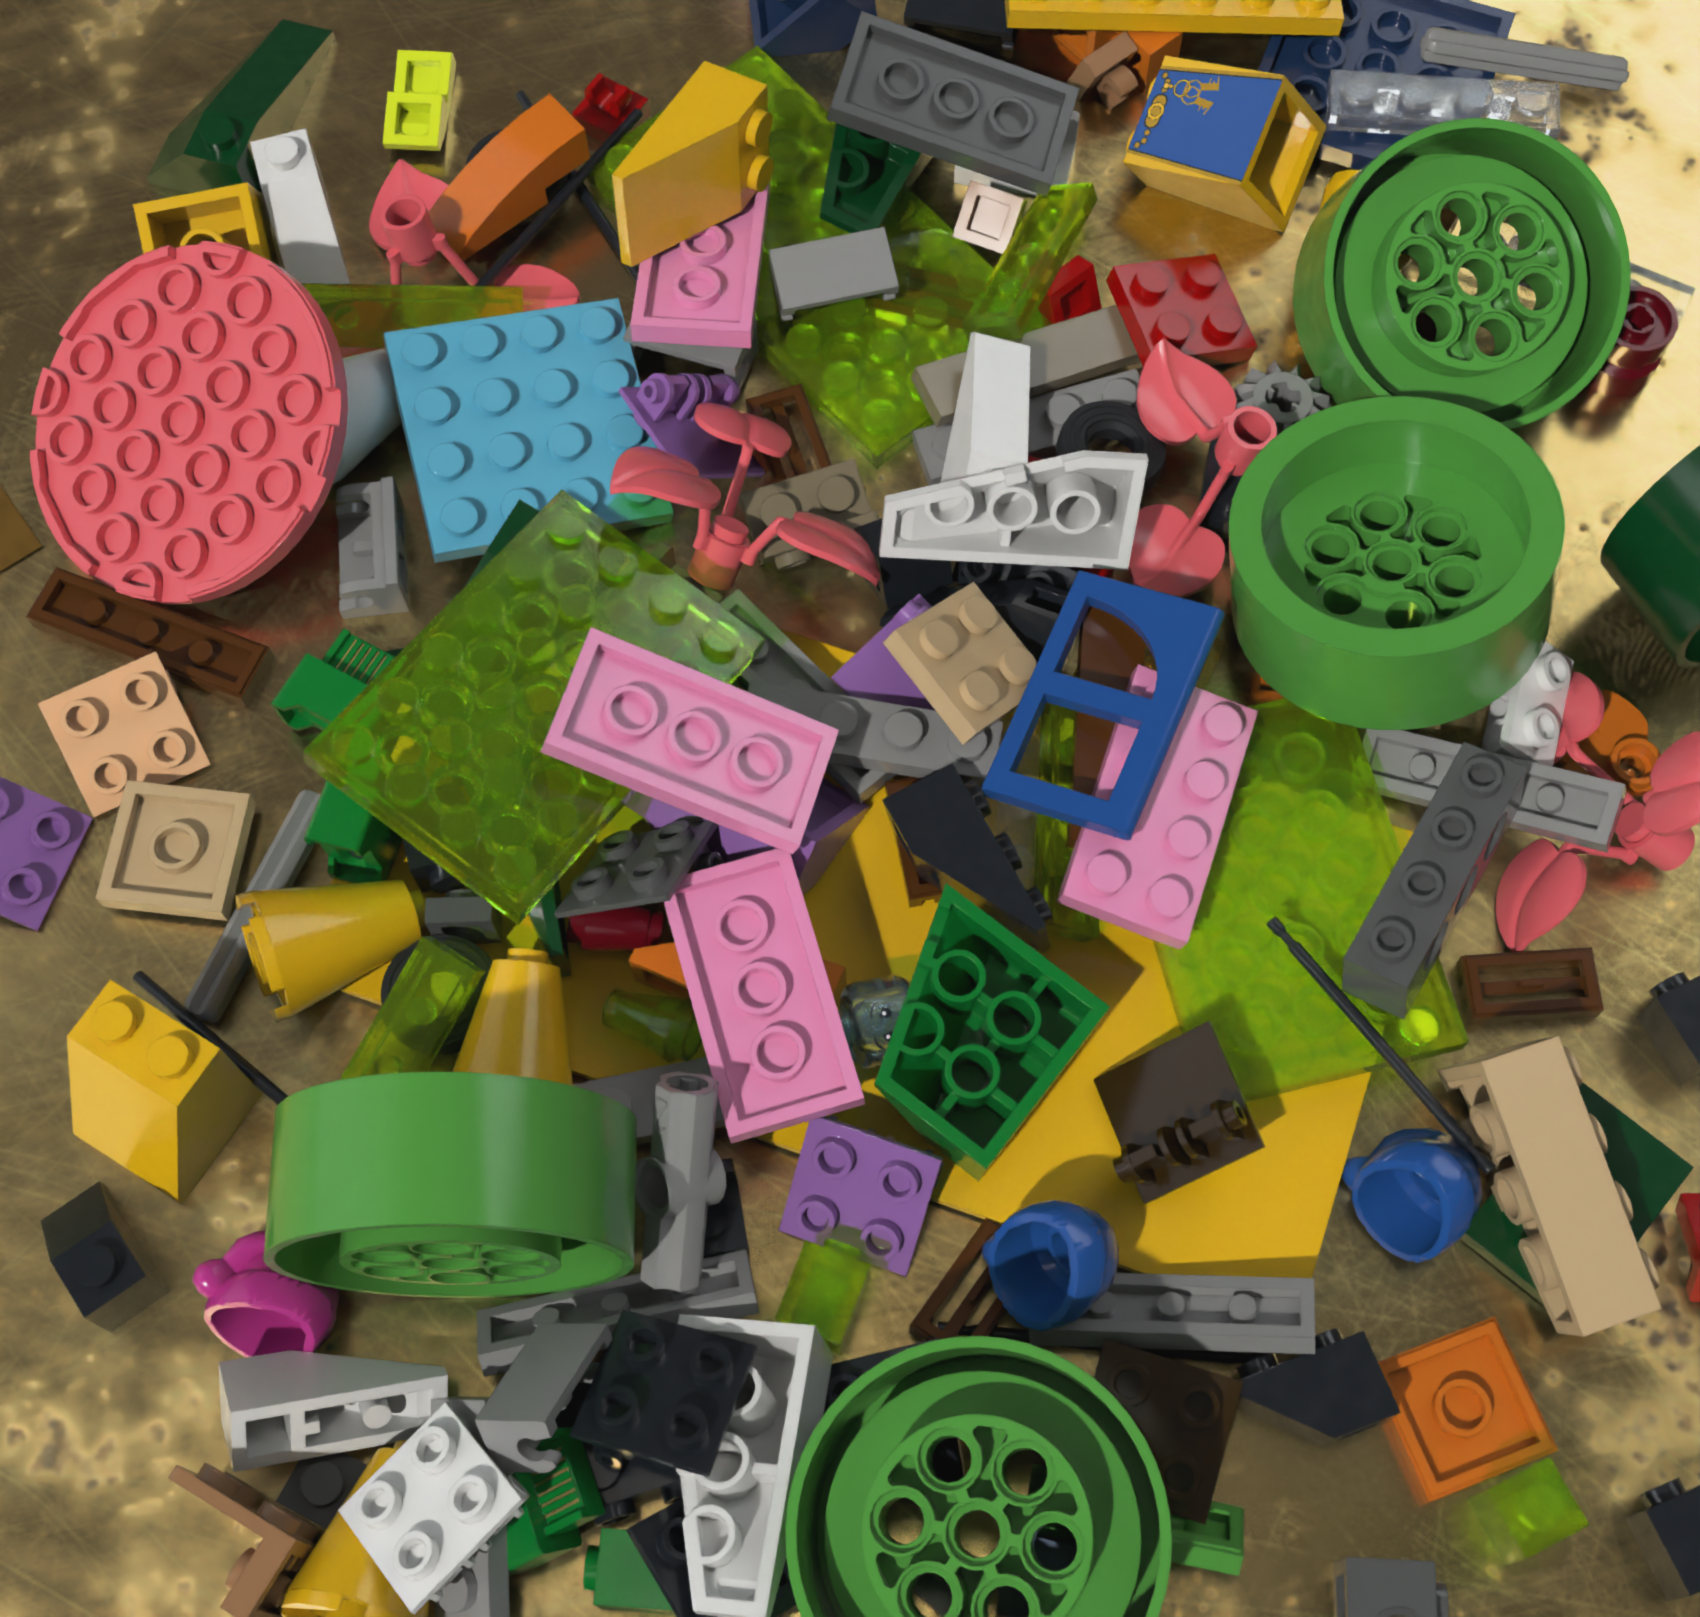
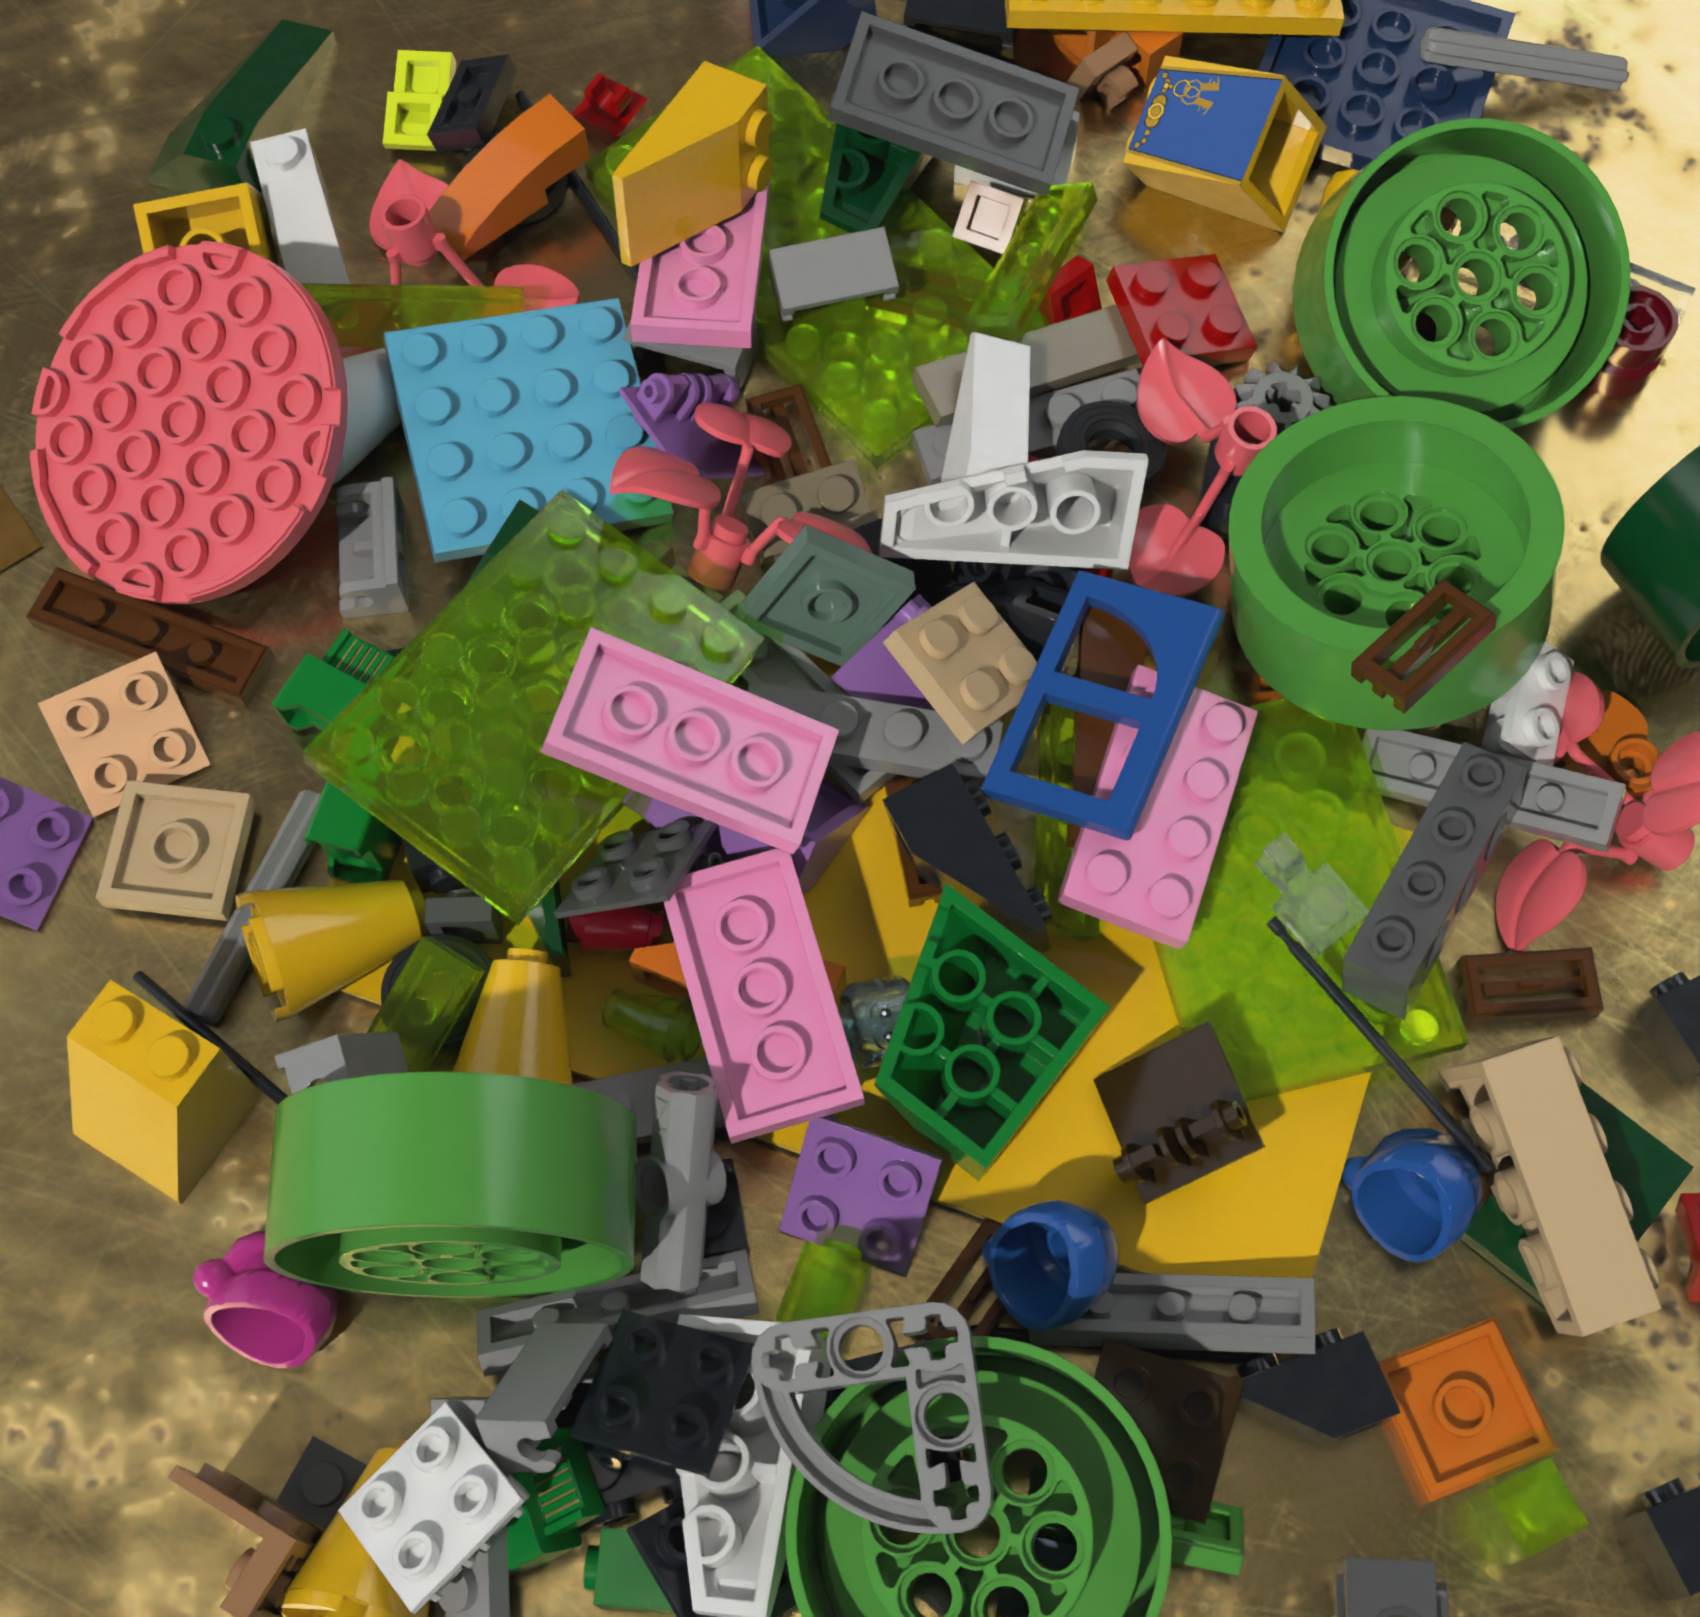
(101, 1259): black slope -> none
(320, 1404): white slope -> none
(343, 1058): none -> light grey hinge
(472, 103): none -> black plate
(559, 199): black piece -> none
(826, 596): none -> sand green plate
(925, 1381): none -> light grey beam
(1314, 905): none -> clear plate
(1390, 681): none -> reddish brown tile
(1412, 102): clear plate -> none

